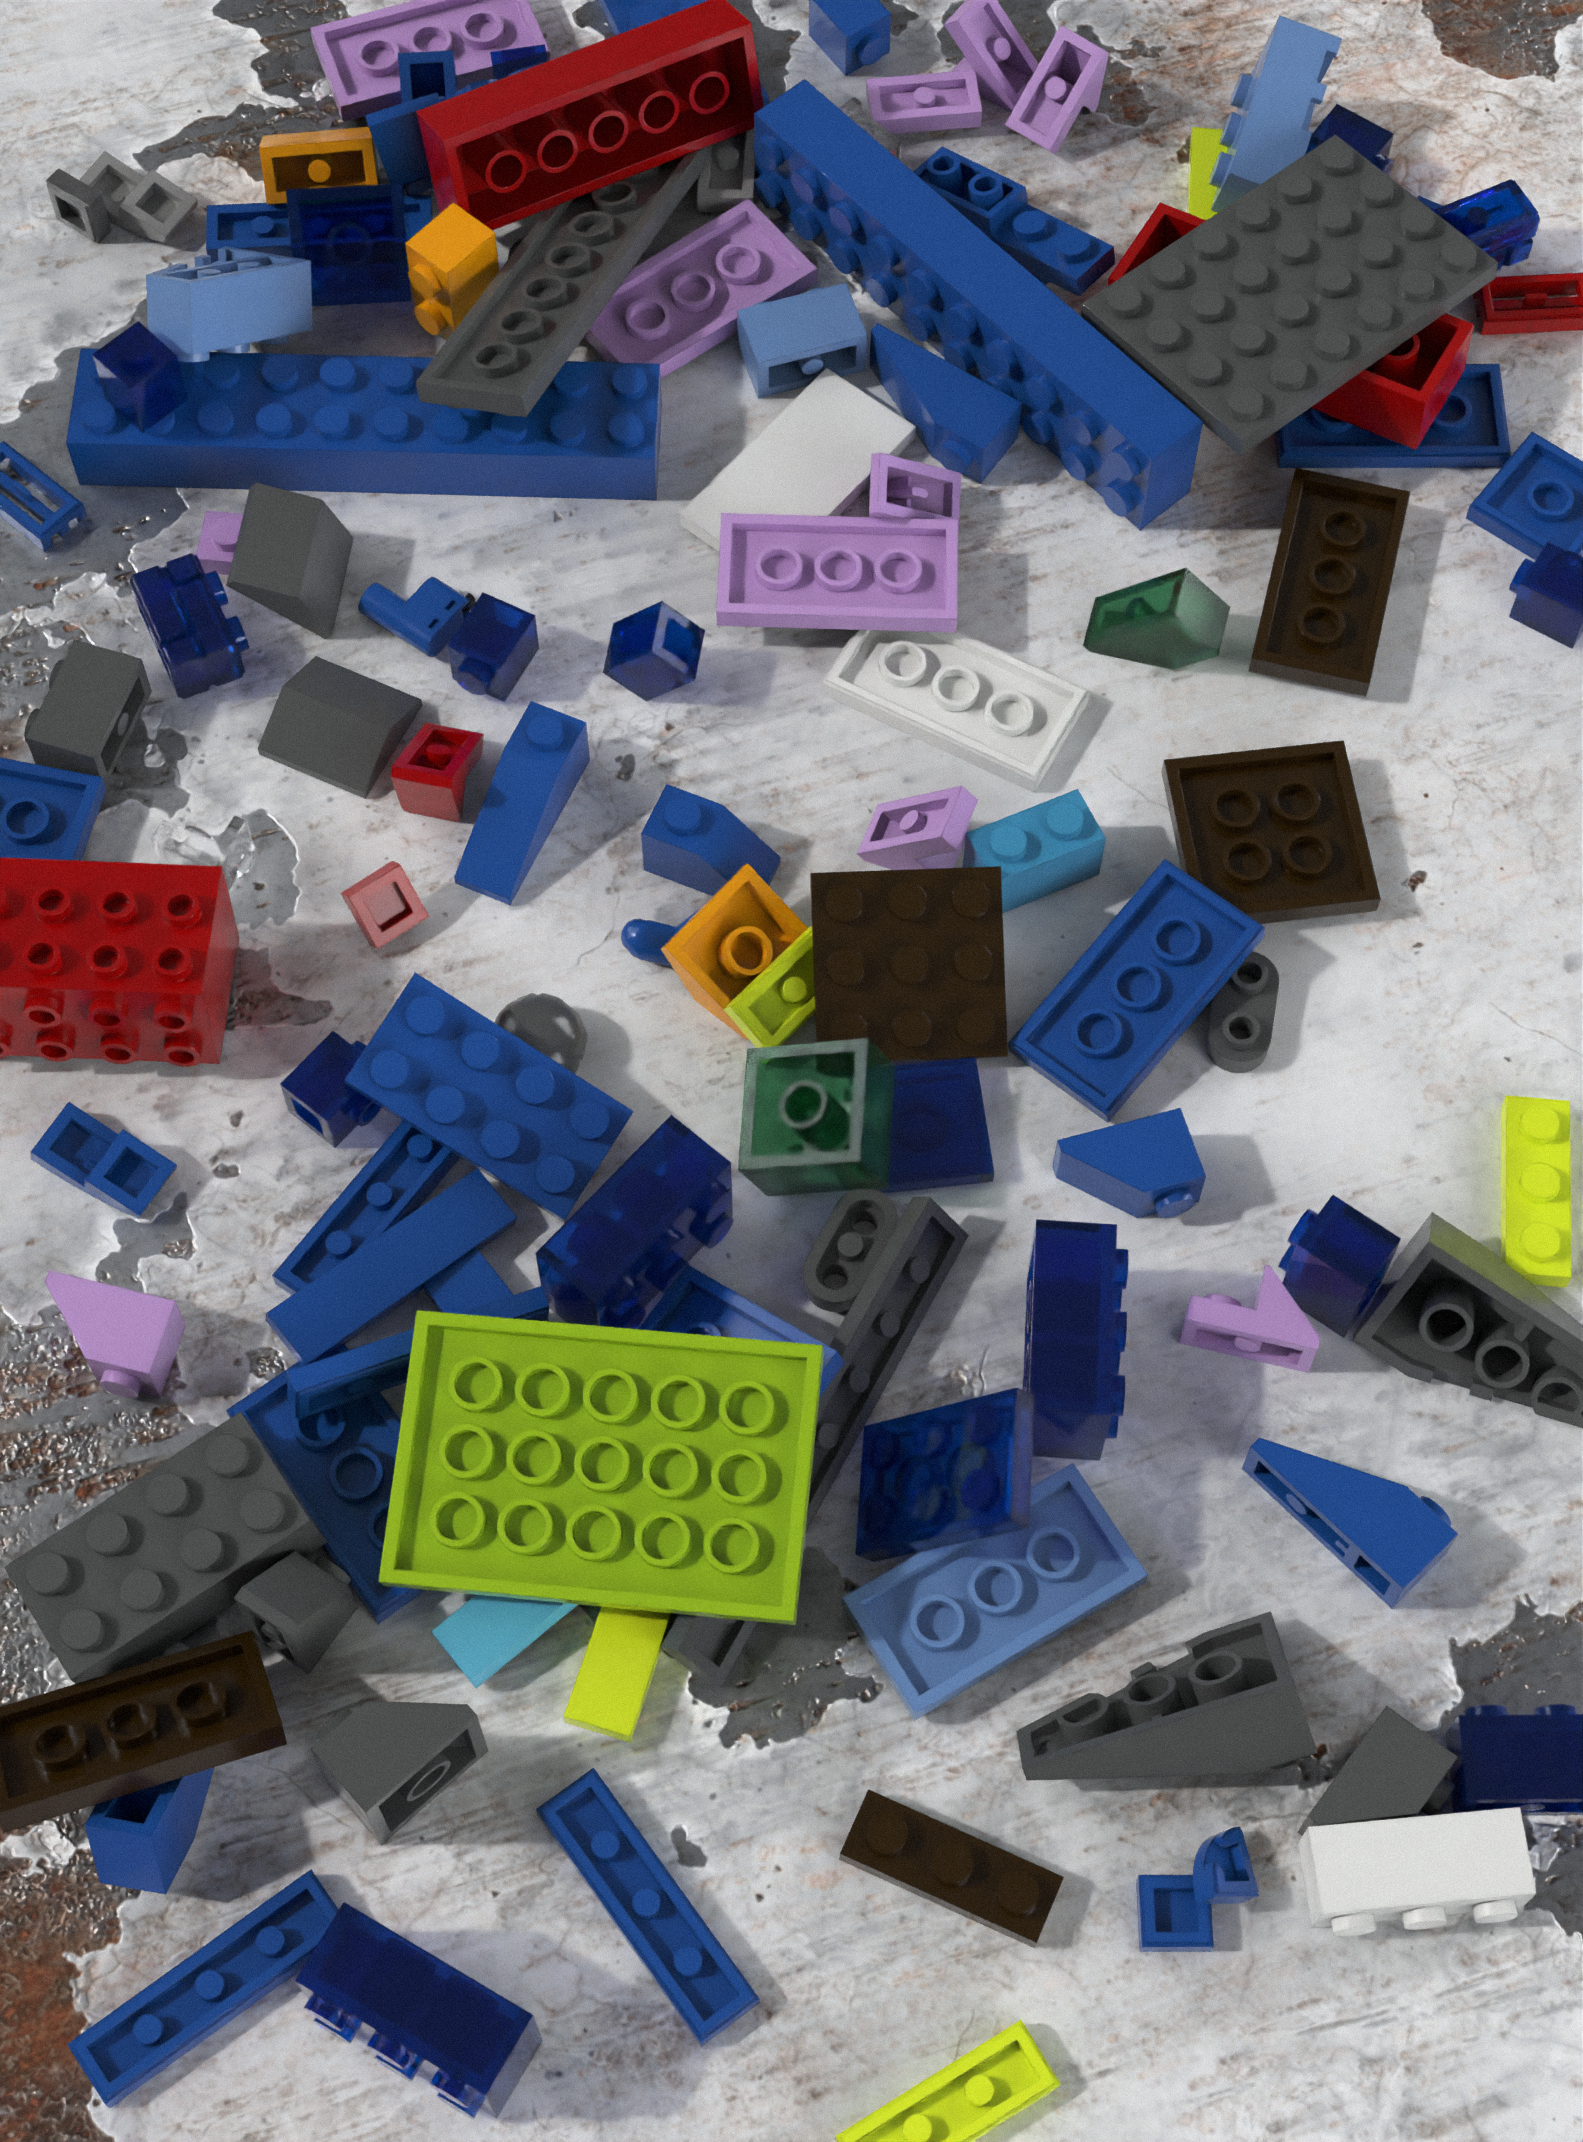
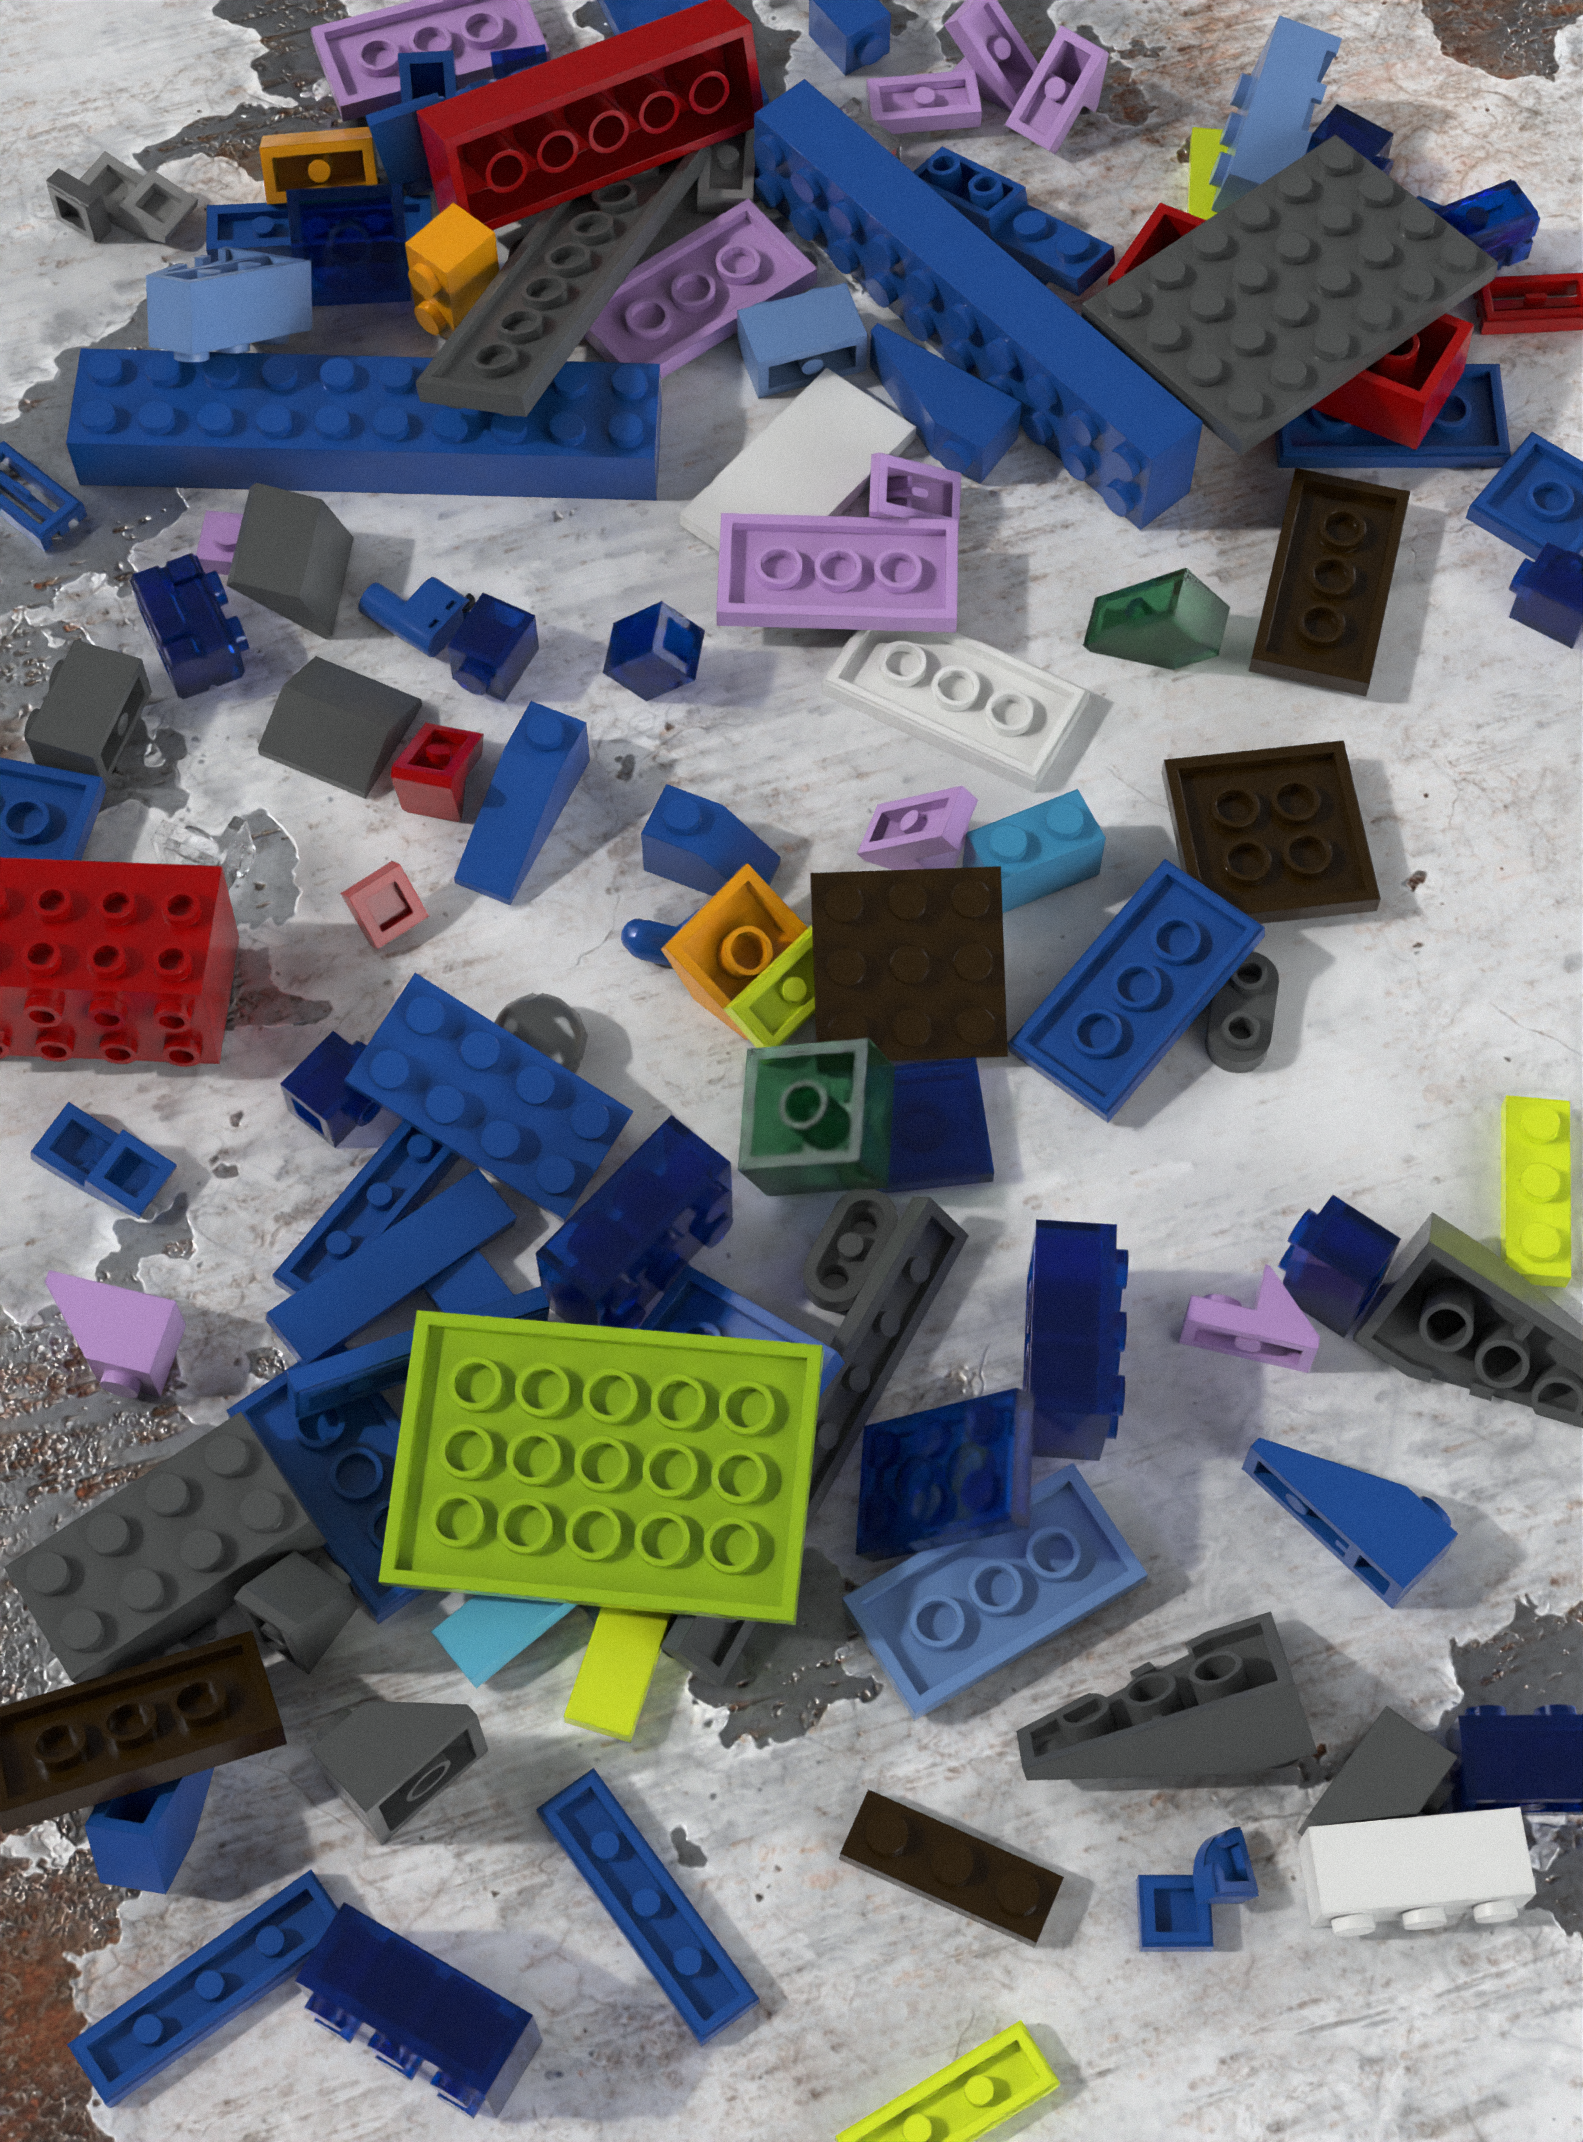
(140, 376): clear blue brick -> none
(1135, 1165): blue slope -> none

